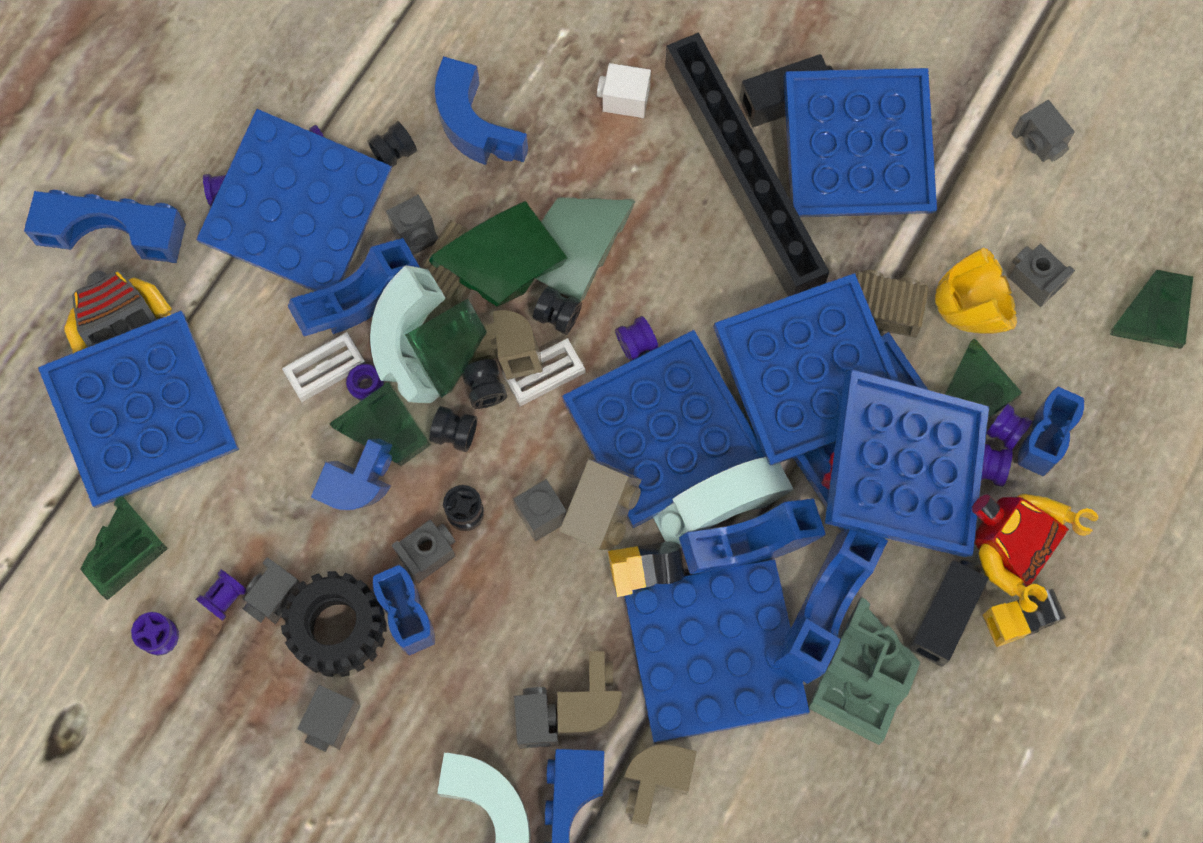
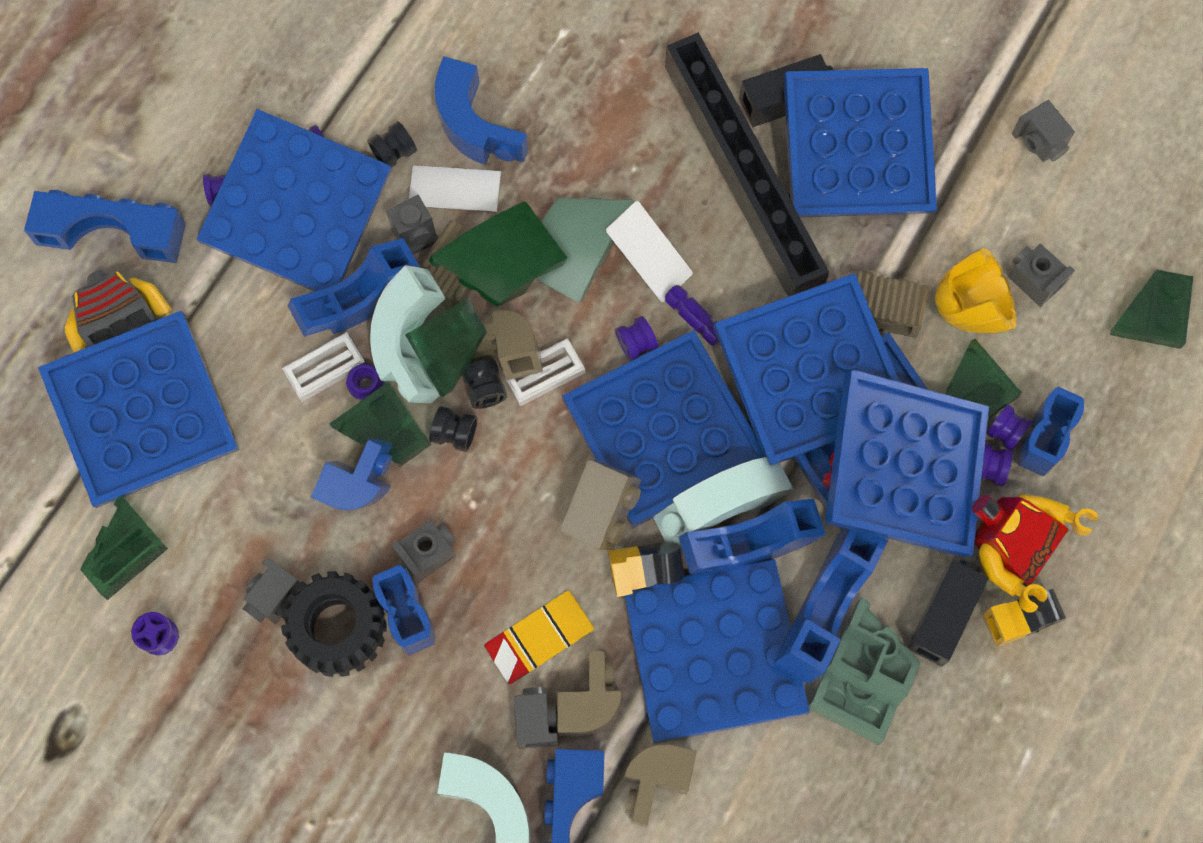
(221, 594): dark purple bush -> none
(328, 719): dark grey brick -> none
(456, 188): none -> white sticker
(459, 501): black wheel -> none
(539, 637): none -> yellow sticker
(540, 510): dark grey brick -> none
(557, 310): black wheel -> none
(625, 90): white brick -> none
(648, 250): none -> white sticker
(692, 313): none -> dark purple axle

